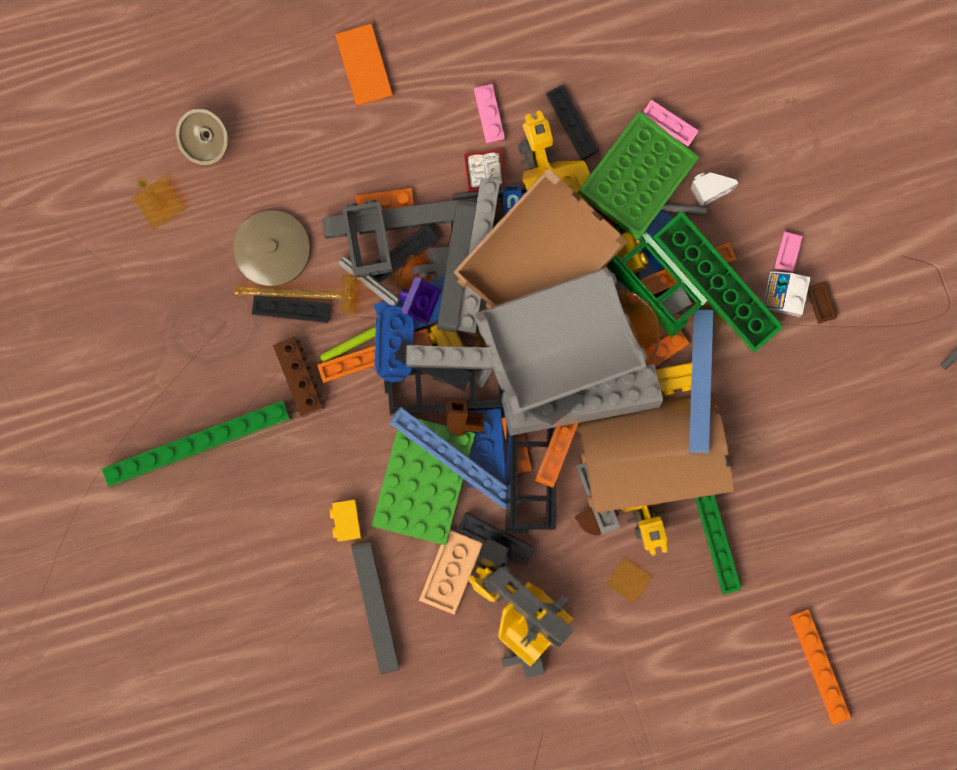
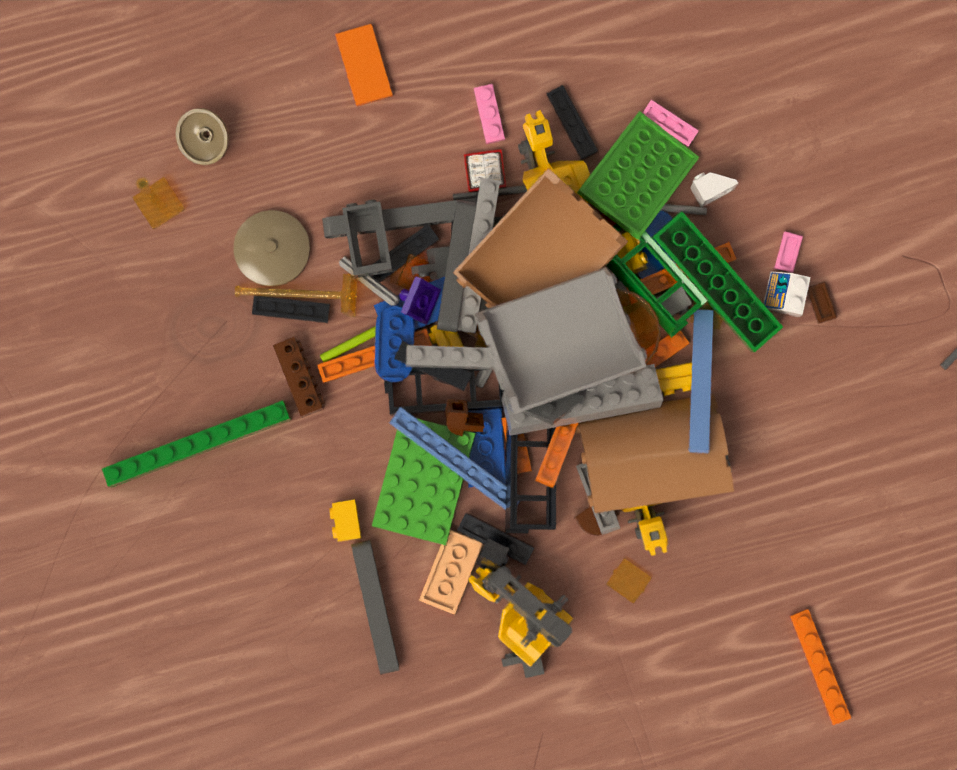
(388, 199): orange plate -> none
(511, 196): blue brick -> none
(717, 544): green plate -> none

